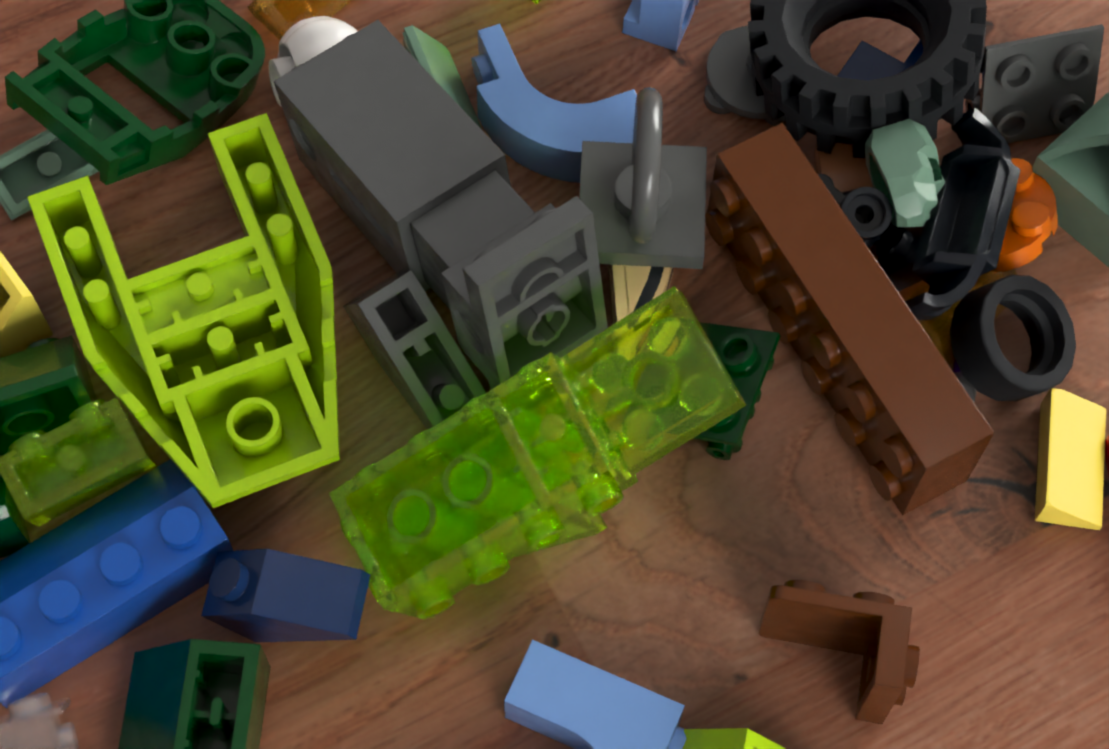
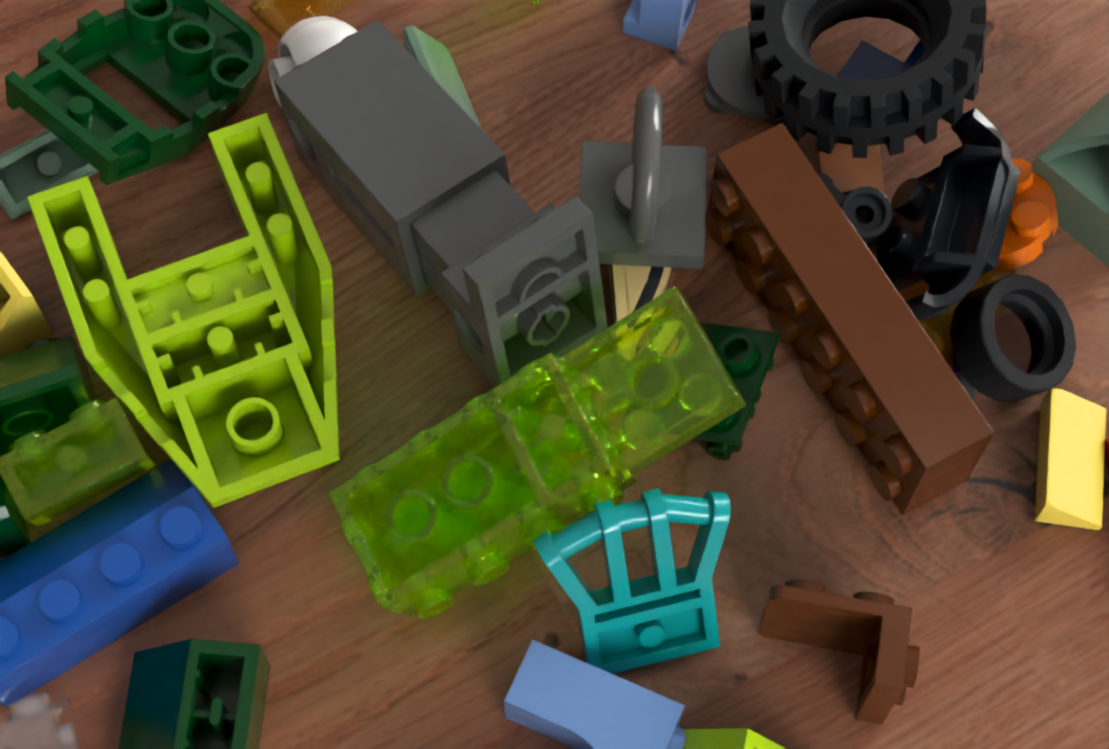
(285, 597): dark blue slope -> none
(414, 347): dark grey slope -> none
(534, 127): medium blue arch -> none
(652, 615): none -> teal plate
(906, 170): sand green rock -> none
(1039, 82): dark grey hinge -> none

